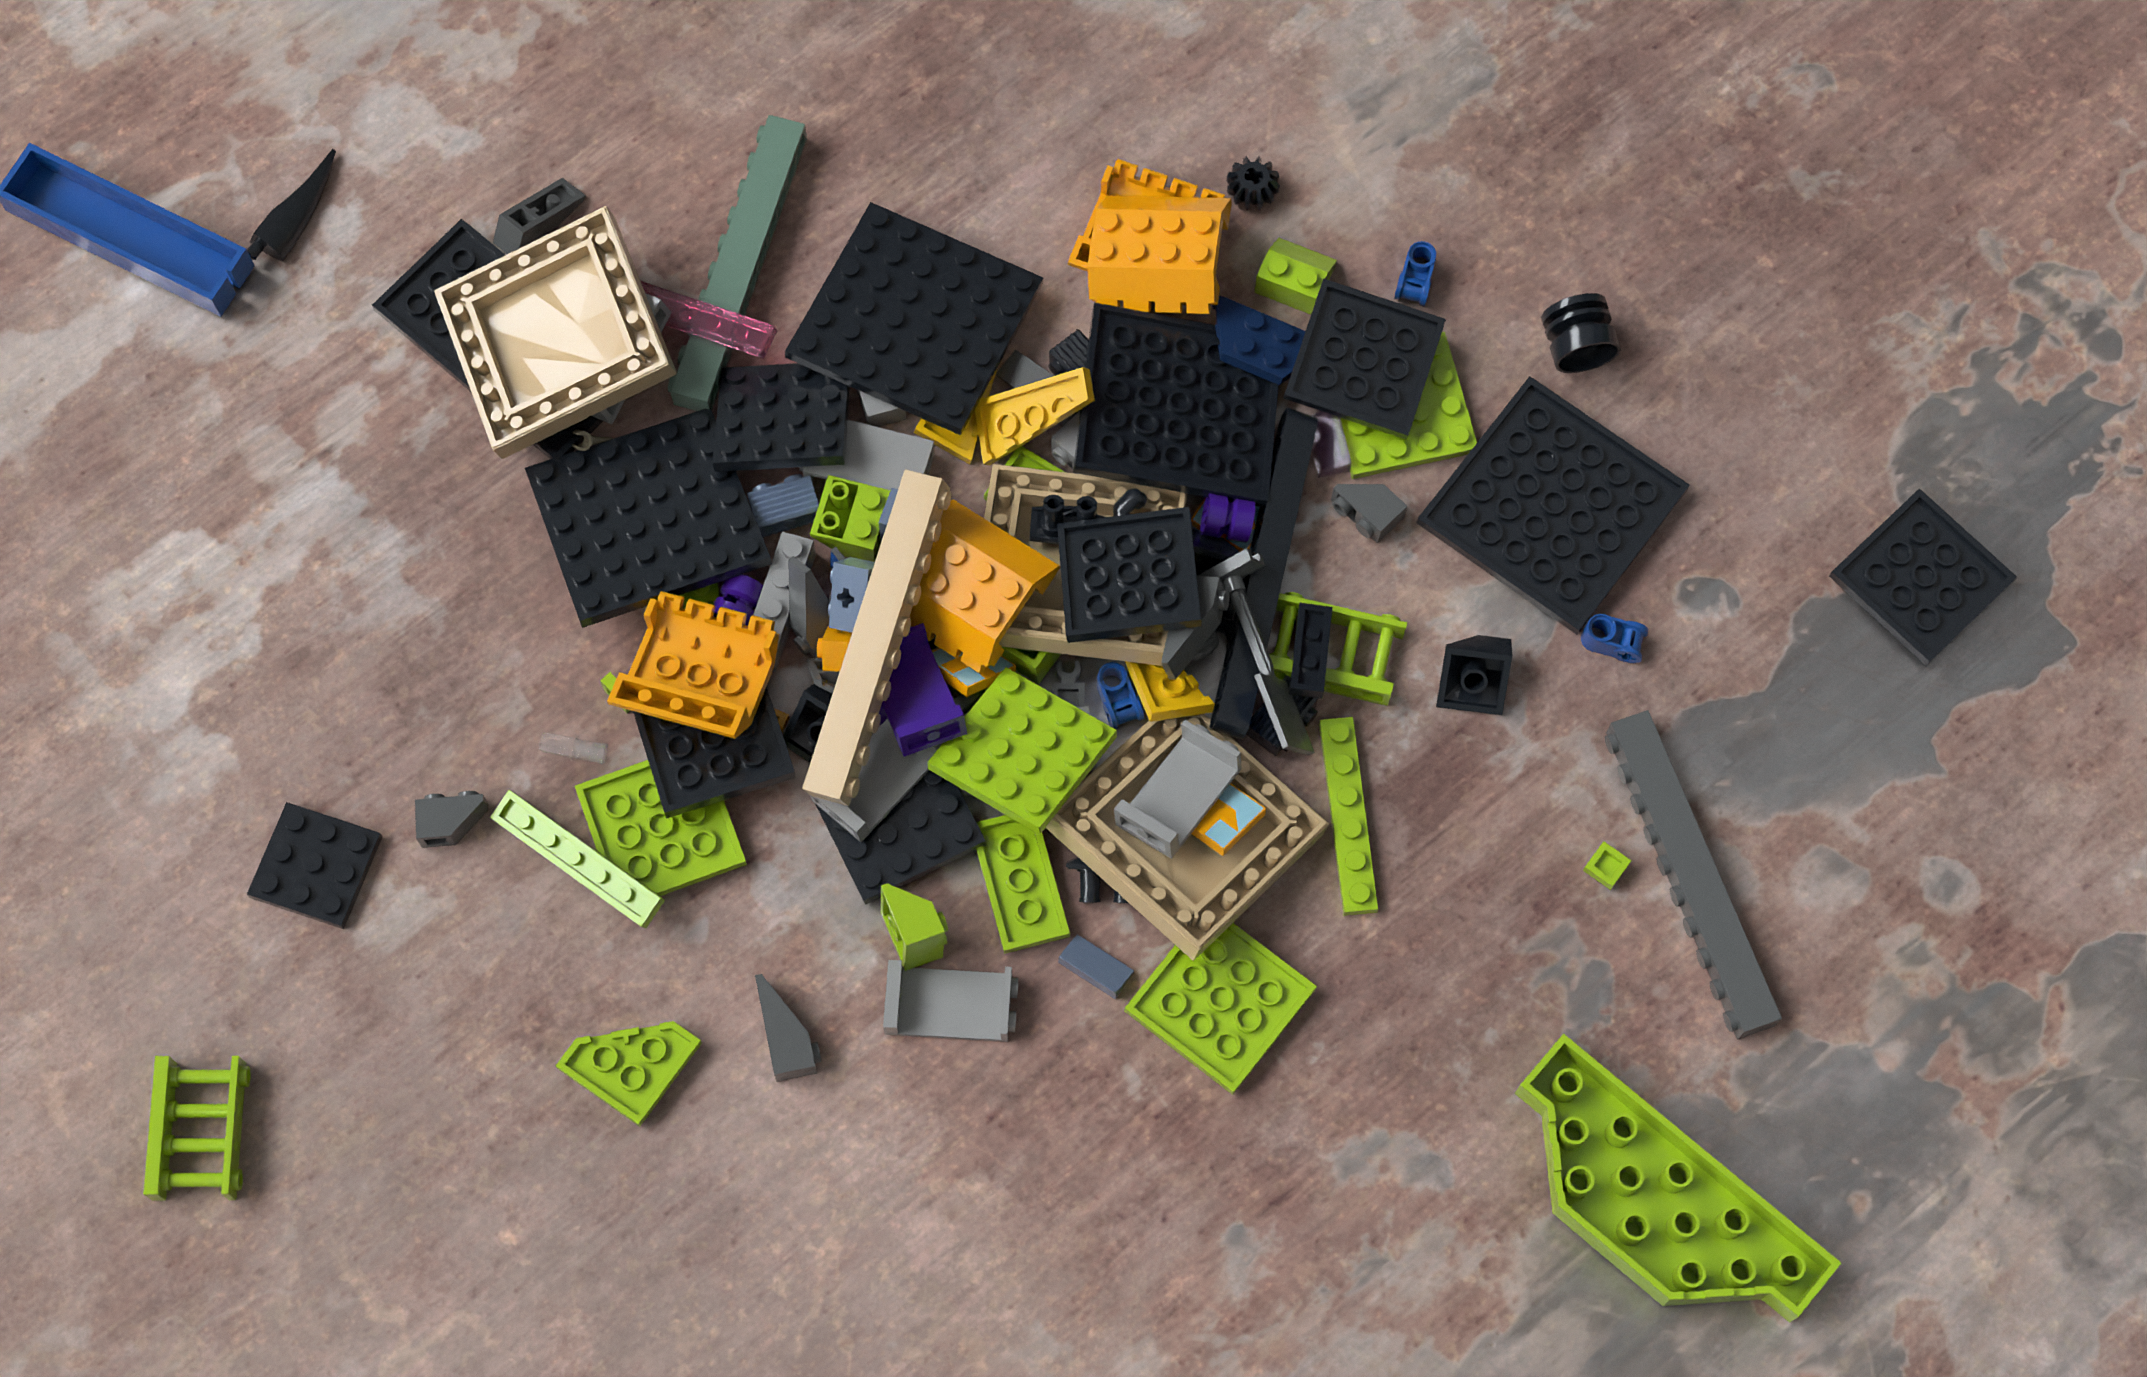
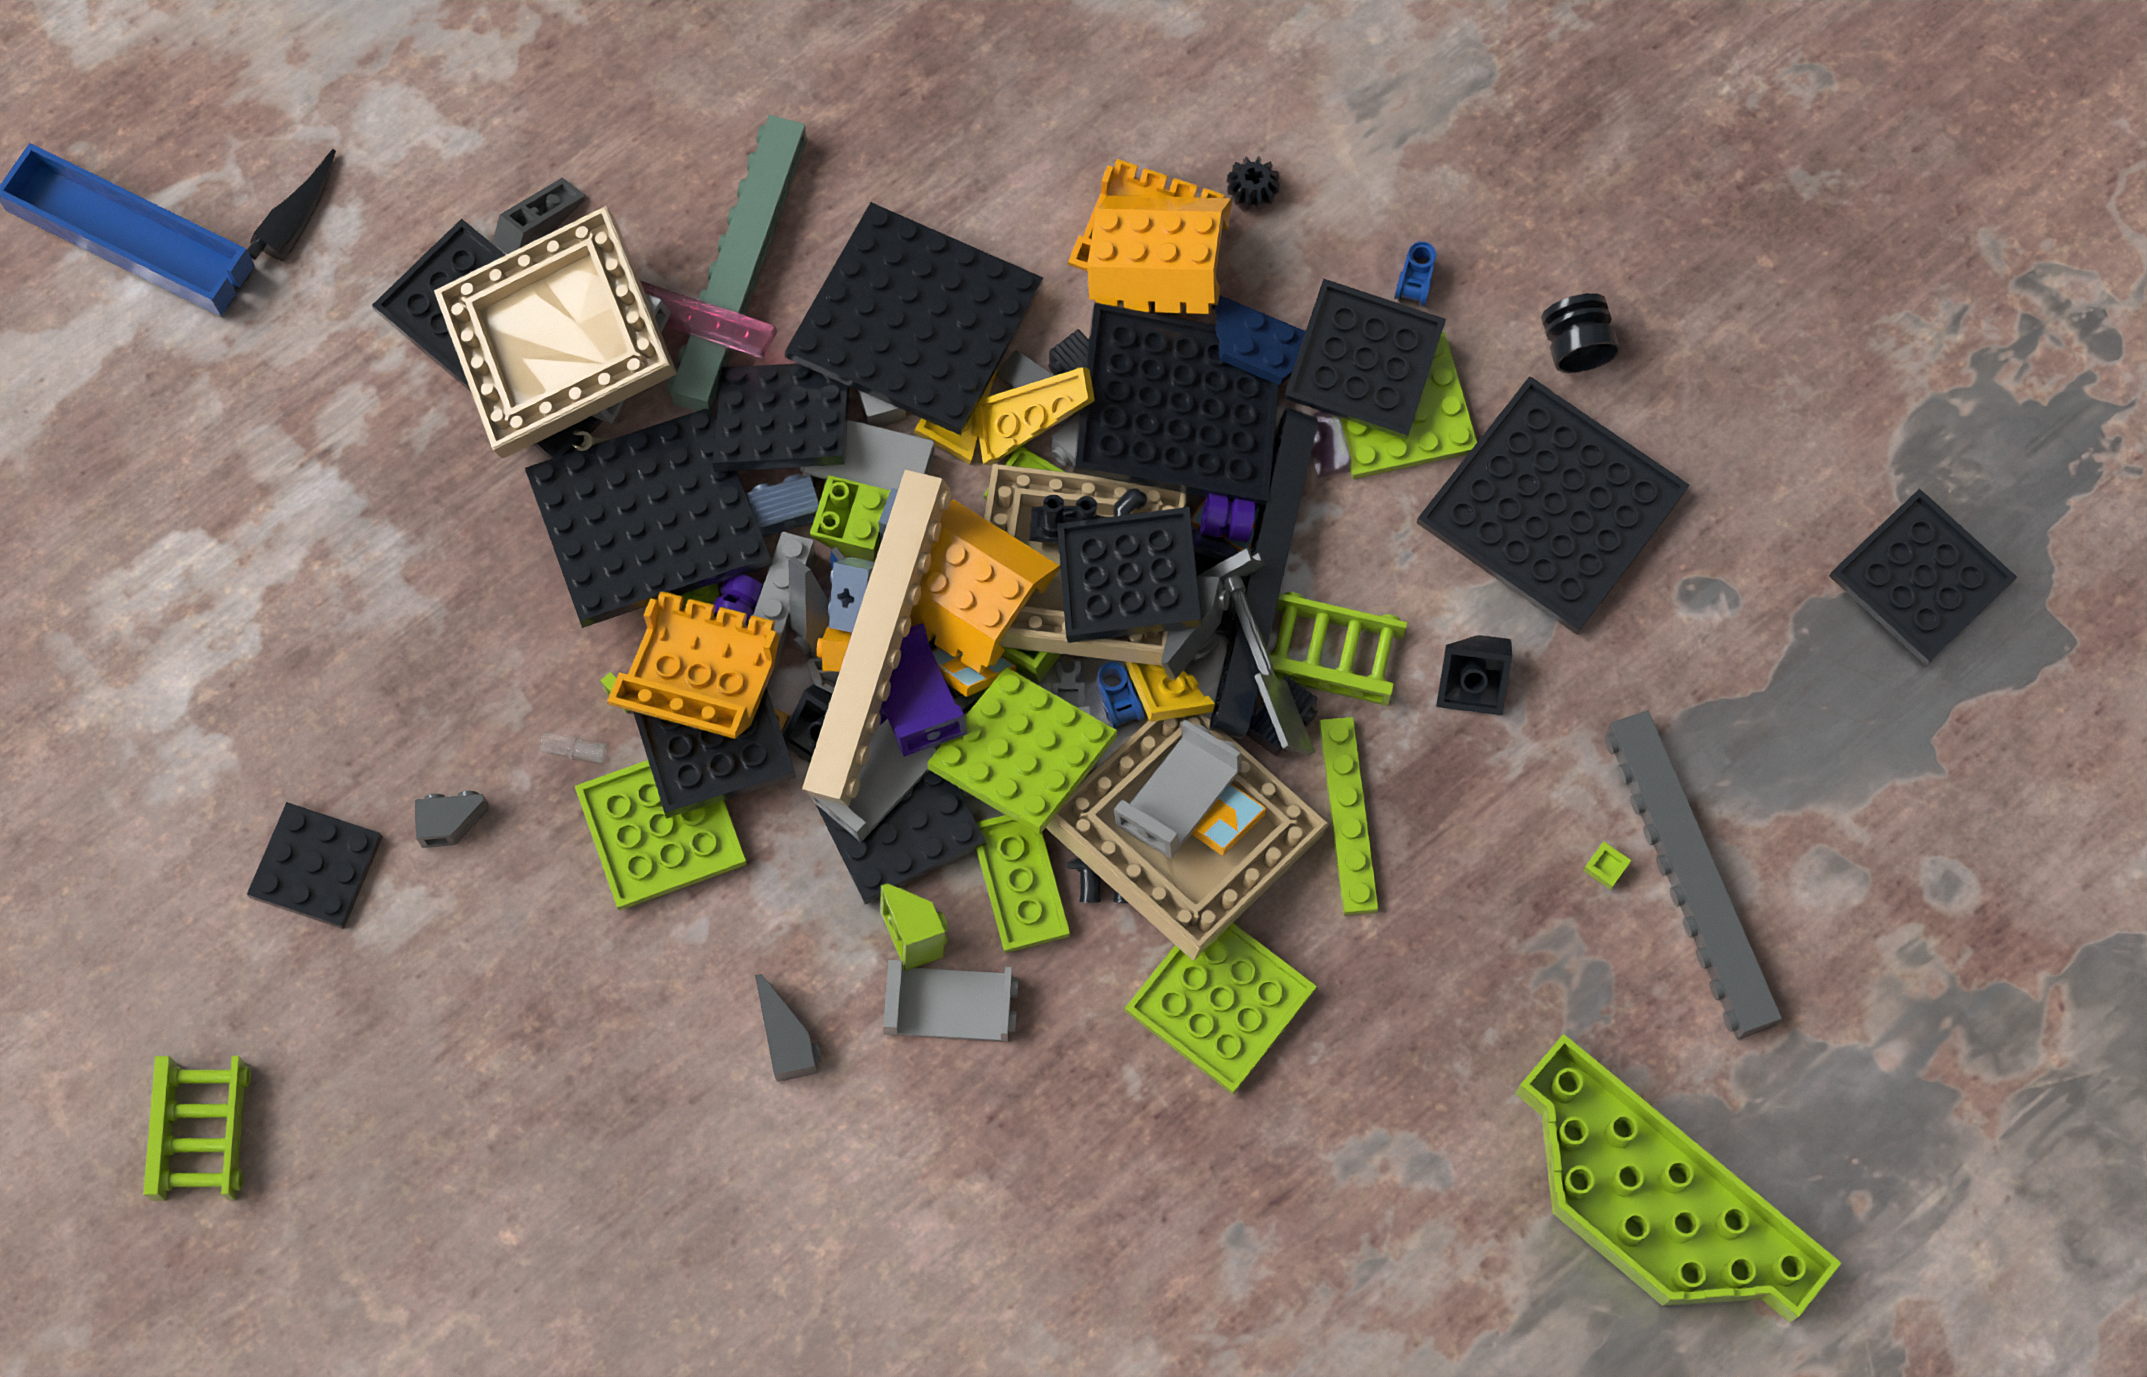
(577, 859): plate -> none
(630, 1065): lime plate -> none
(1095, 966): sand blue slope -> none
(1293, 275): lime slope -> none
(1310, 650): black plate -> none
(1370, 506): dark grey slope -> none
(1617, 638): blue piece -> none

